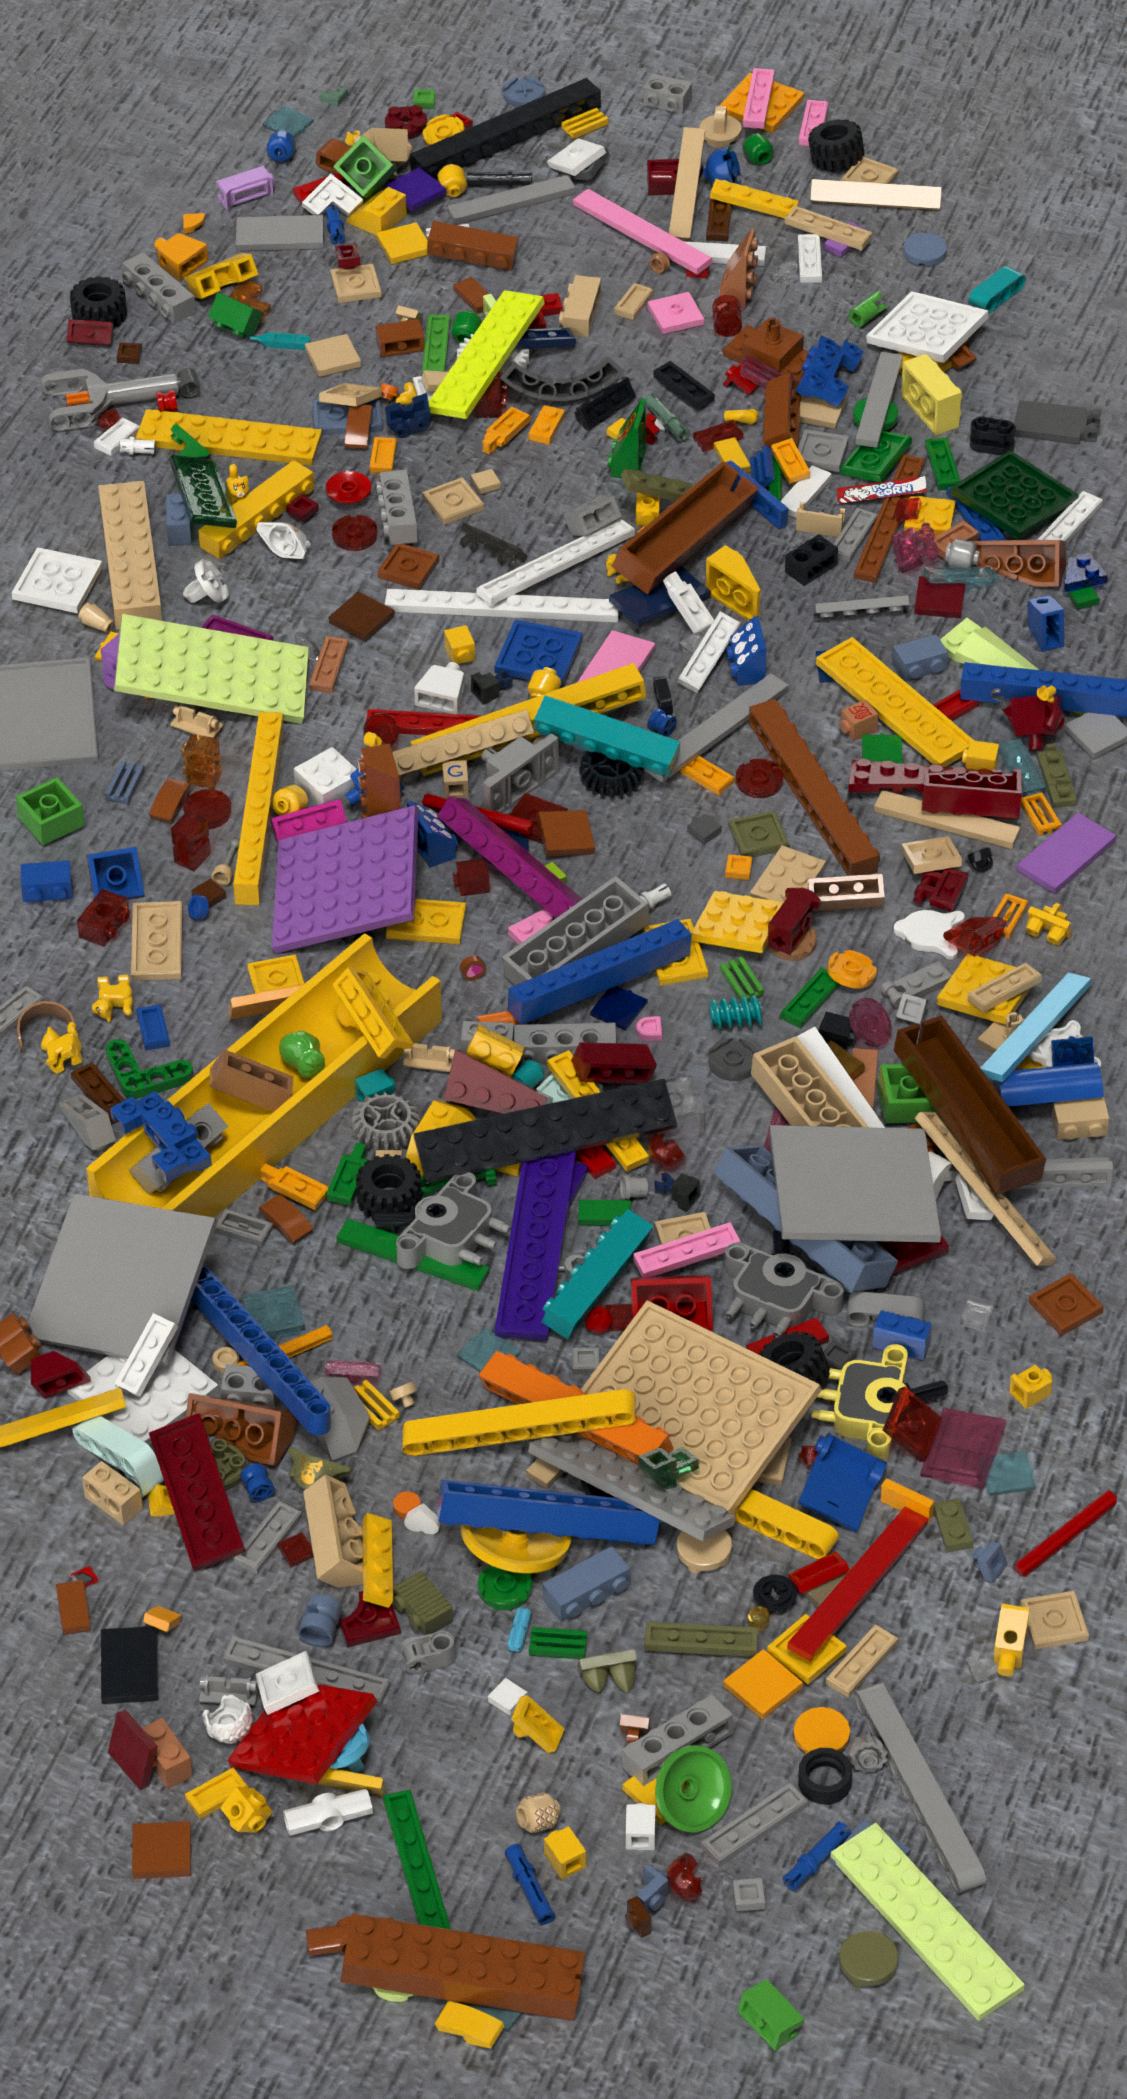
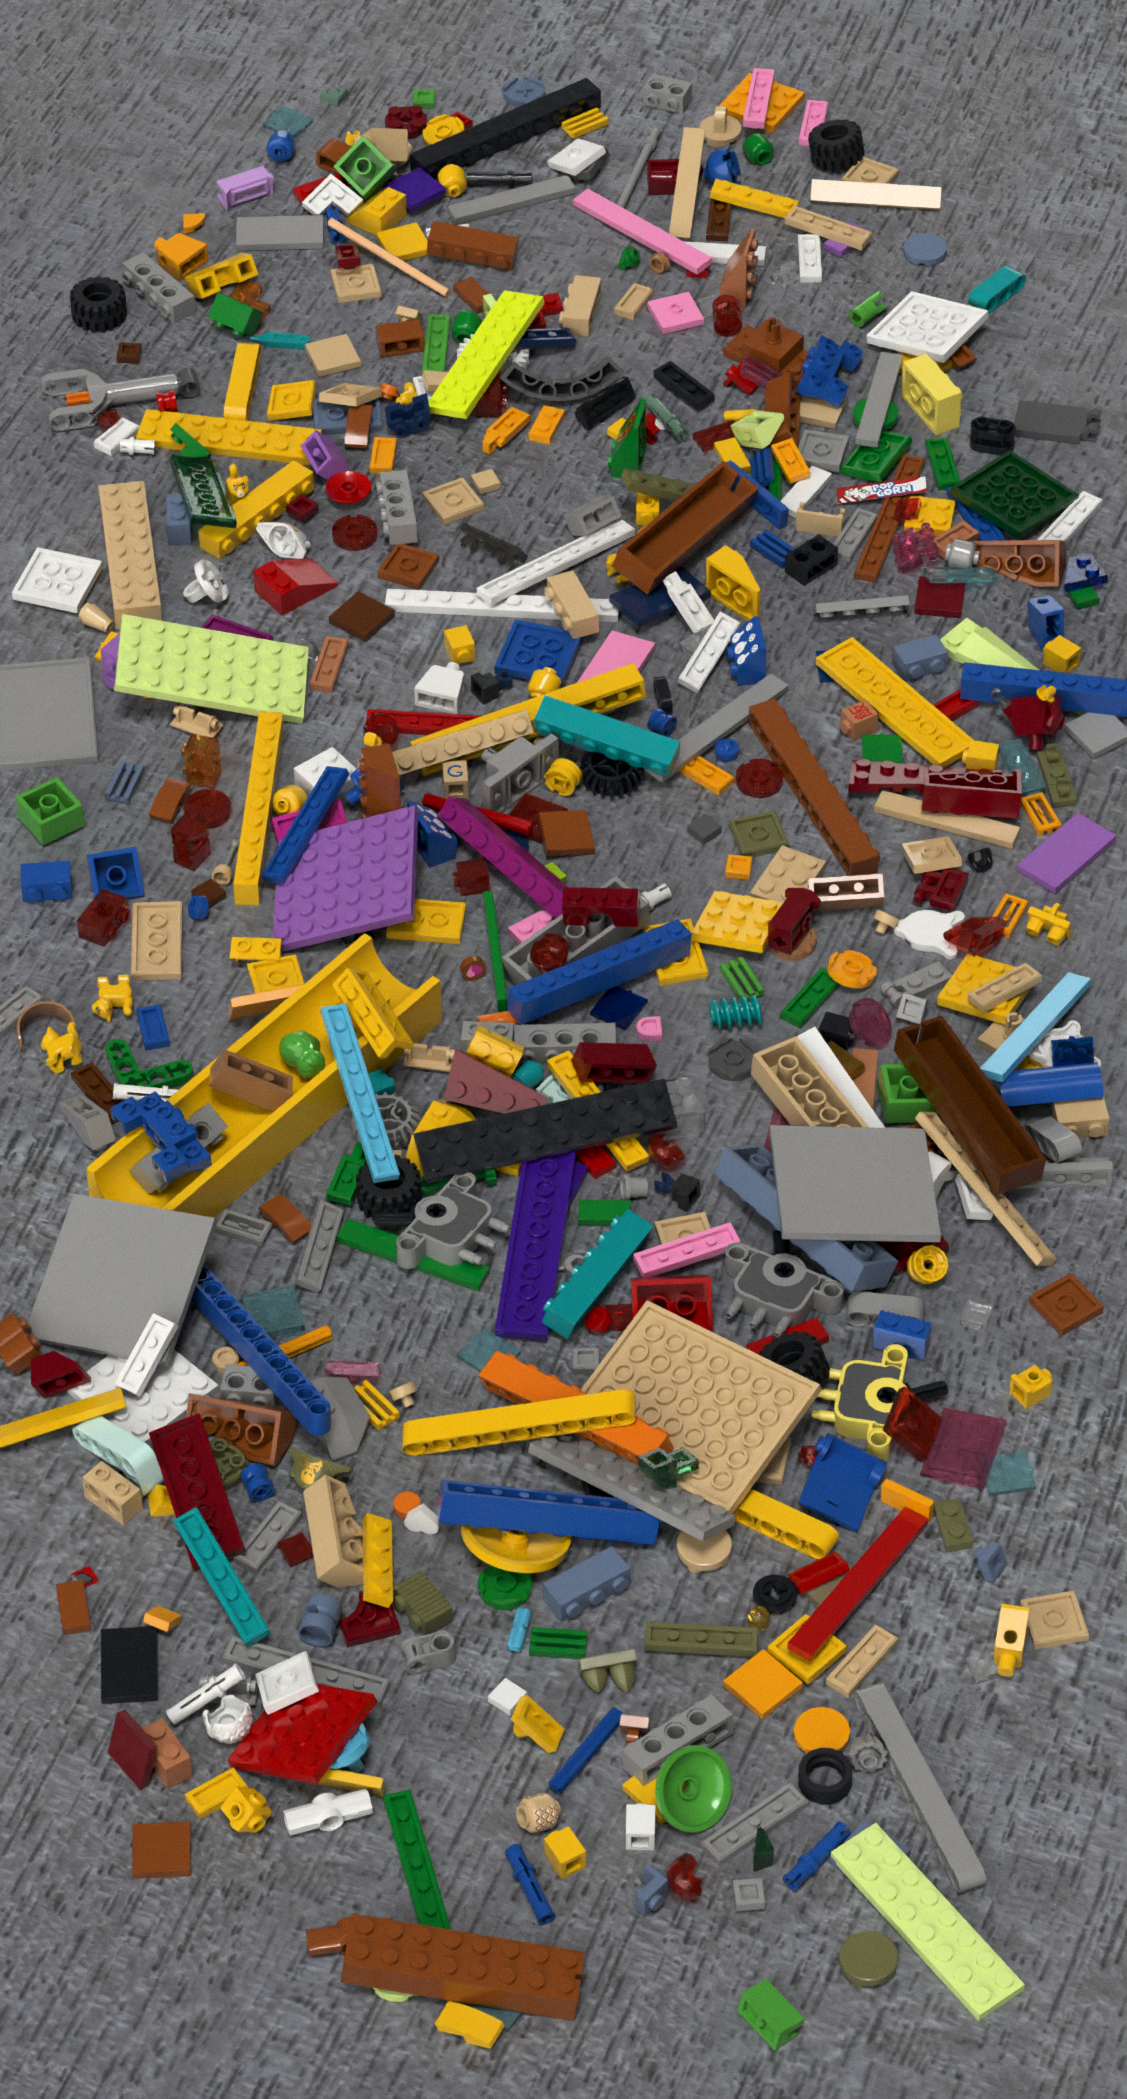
(90, 332): dark red plate -> none
(120, 1091): none -> white pin
(215, 1687): none -> white pin
(221, 1577): none -> teal tile
(242, 381): none -> yellow beam
(255, 949): none -> yellow hinge
(291, 400): none -> yellow tile
(291, 583): none -> red slope
(294, 1185): light orange hinge -> none
(305, 825): none -> blue tile
(319, 1246): none -> light grey tile
(324, 455): none -> medium lavender brick
(360, 1093): none -> medium azure tile
(389, 257): none -> light nougat piece
(495, 951): none -> green tile
(543, 1473): tan tile -> none
(549, 952): none -> clear red hair
(563, 776): none -> yellow wheel
(572, 604): none -> tan brick
(585, 1751): none -> blue axle
(618, 903): none -> dark red arch
(629, 257): none -> green plate
(638, 1917): reddish brown plate -> none
(649, 145): none -> light grey bar
(727, 750): none -> blue tile
(755, 435): none -> yellowish green tile
(763, 1851): none -> clear green slope
(775, 544): none -> blue tile
(838, 1355): dark grey tile -> none
(884, 921): none -> tan tile
(931, 1255): none -> yellow wheel
(1054, 1139): none -> light grey beam
(1061, 655): none -> yellow brick
(1065, 1533): red axle -> none

